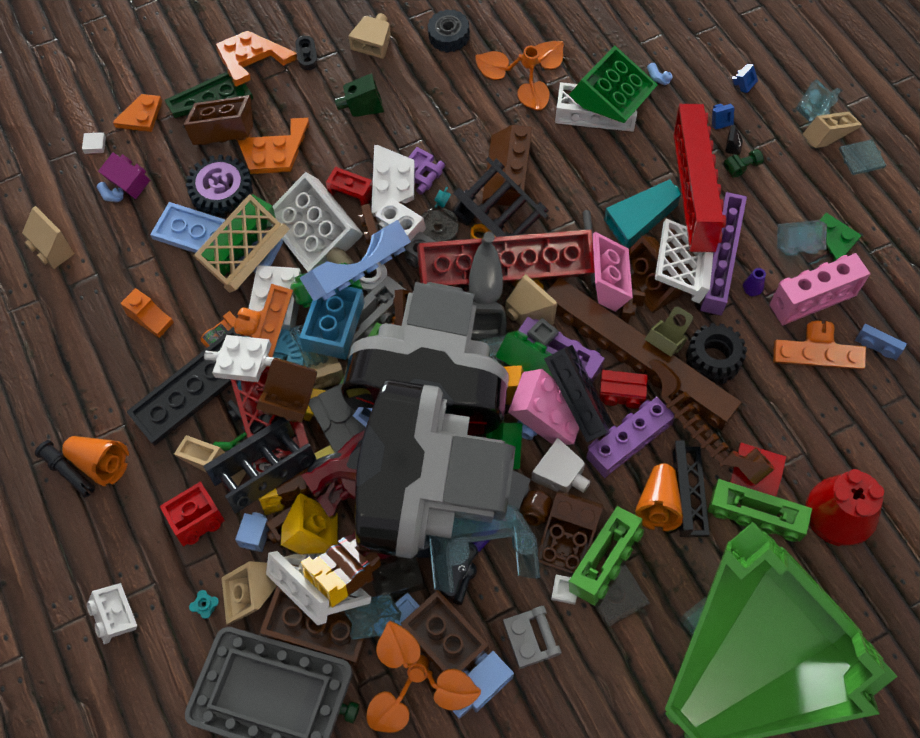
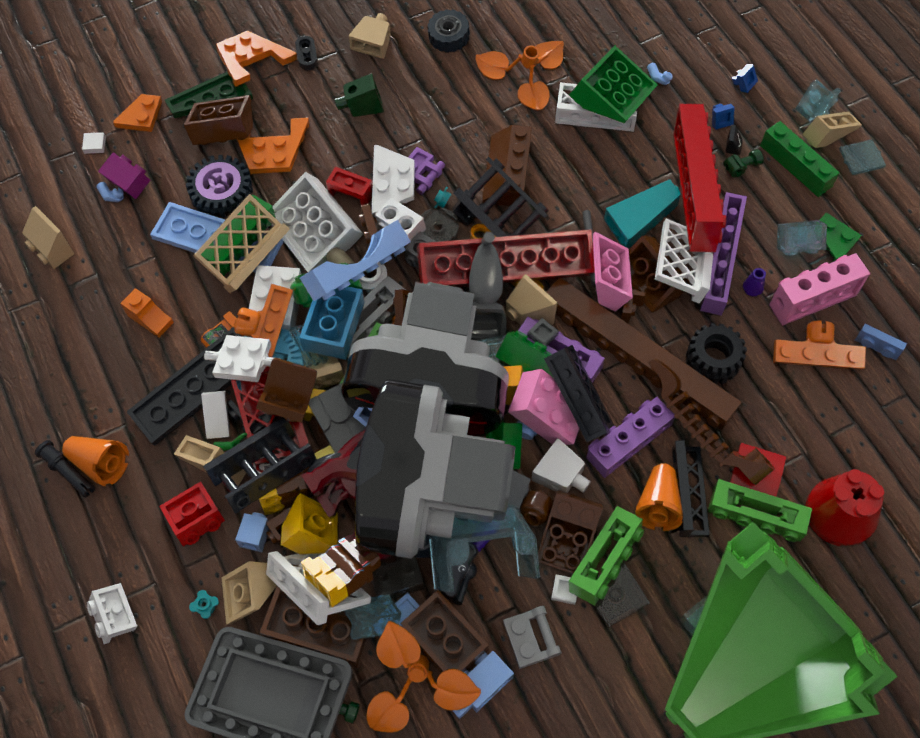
(215, 414): none -> white tile
(623, 388): red brick -> none
(669, 336): olive piece -> none
(799, 159): none -> green brick

